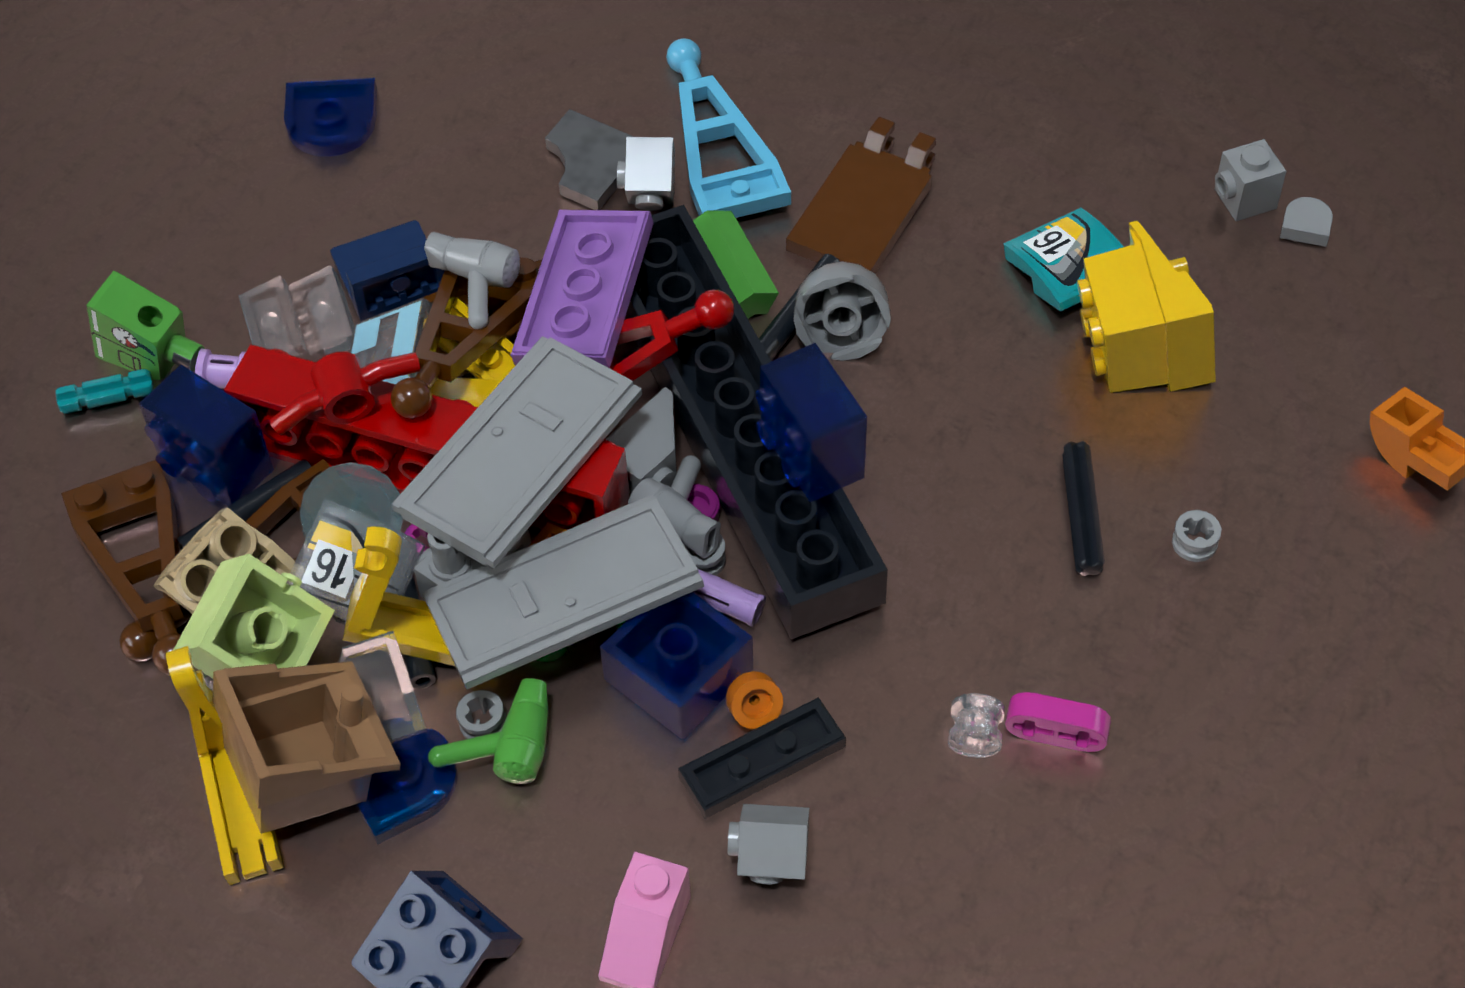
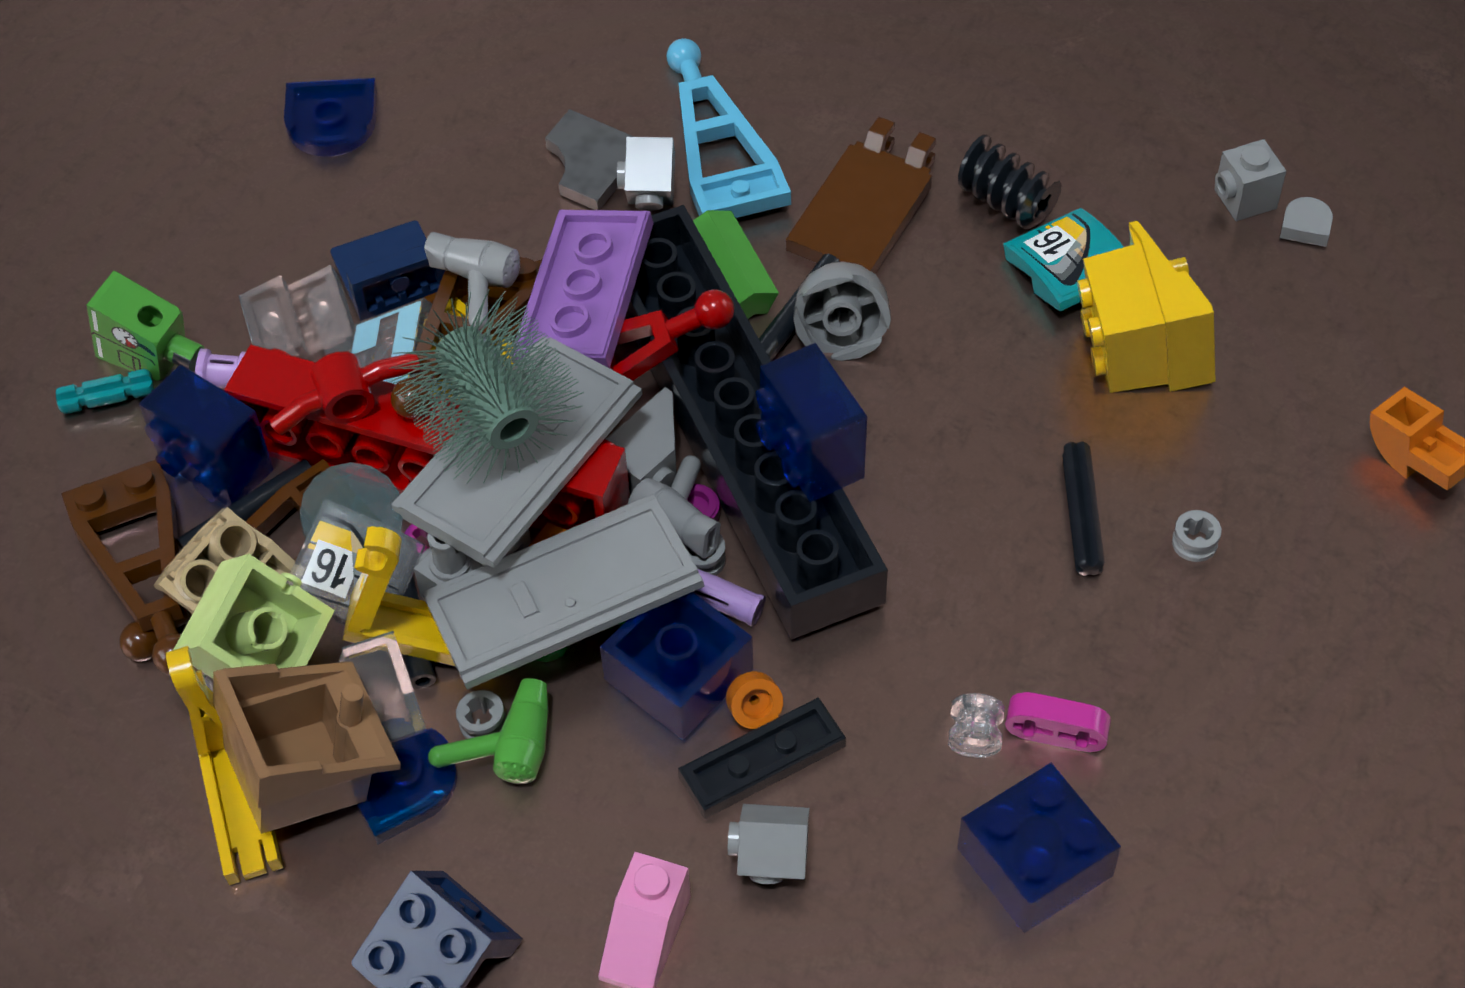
(485, 387): none -> sand green piece
(1005, 187): none -> black piece
(1038, 847): none -> clear blue brick

